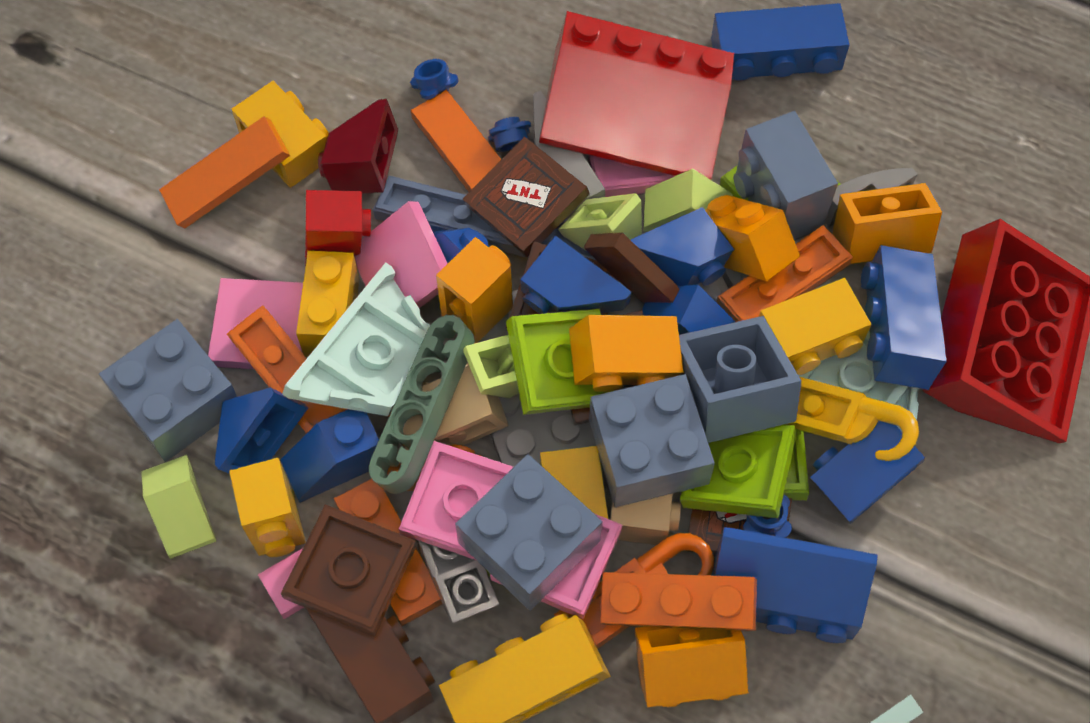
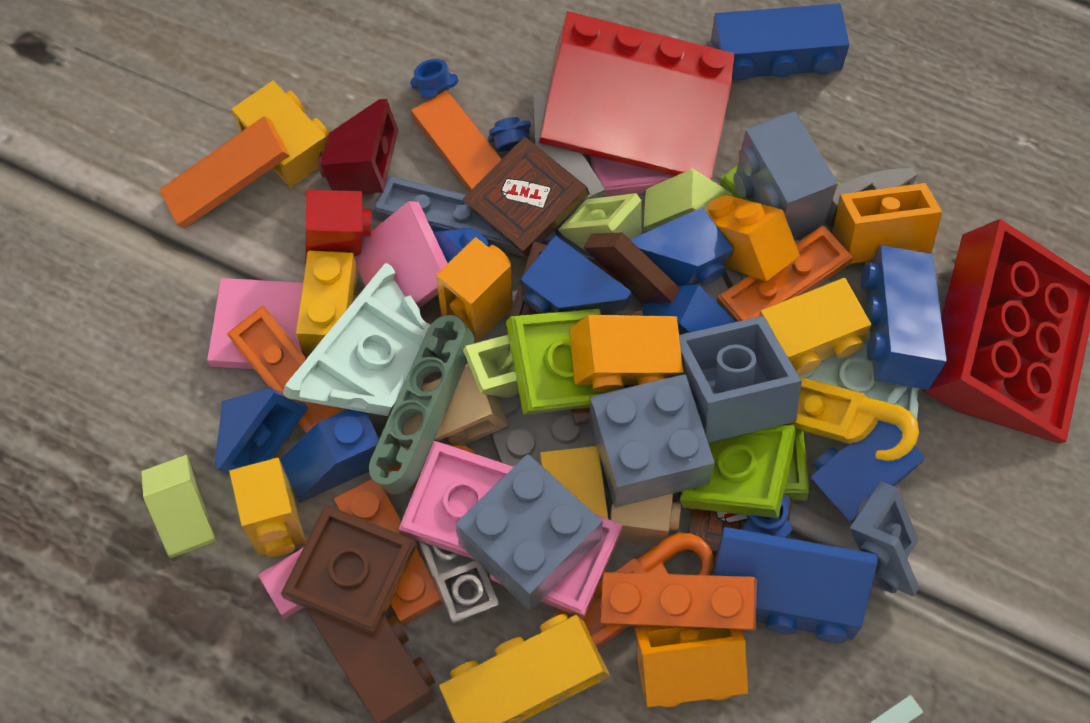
(169, 389): sand blue brick -> none
(886, 530): none -> sand blue bracket

